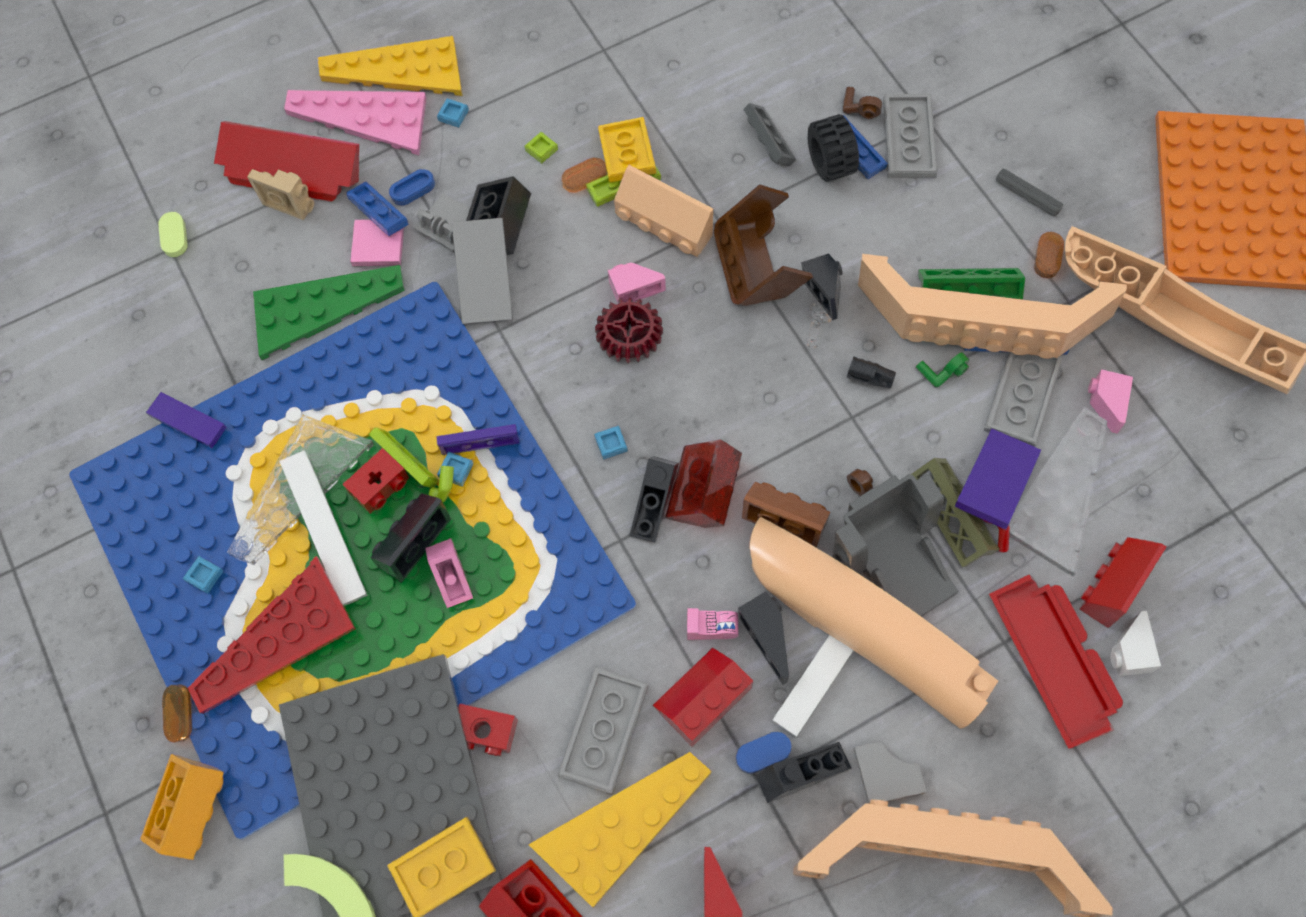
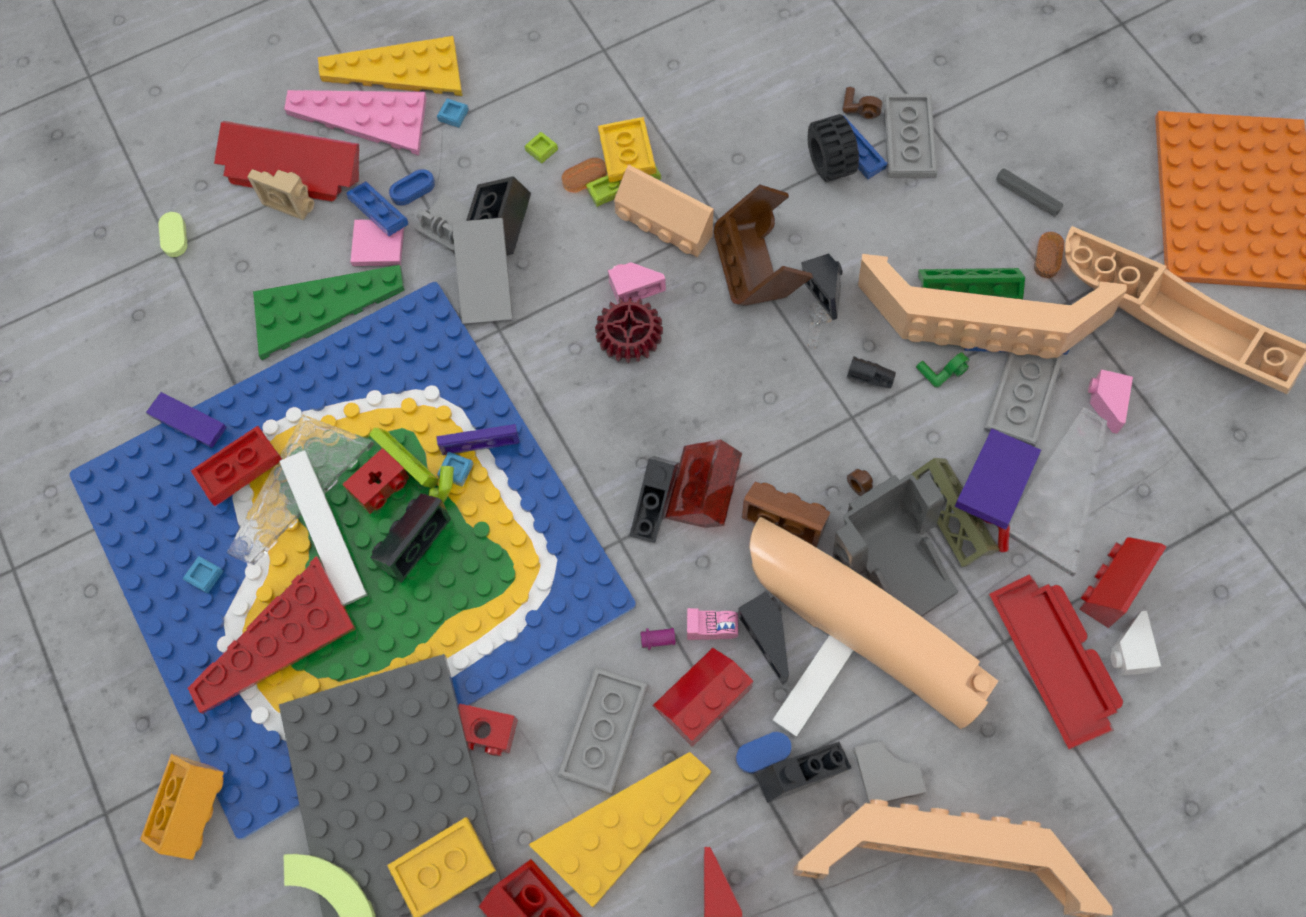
(177, 713): clear orange tile -> none
(236, 465): none -> red tile
(448, 573): bright pink slope -> none
(610, 442): dark azure tile -> none
(657, 638): none -> magenta pin
(769, 134): dark grey plate -> none

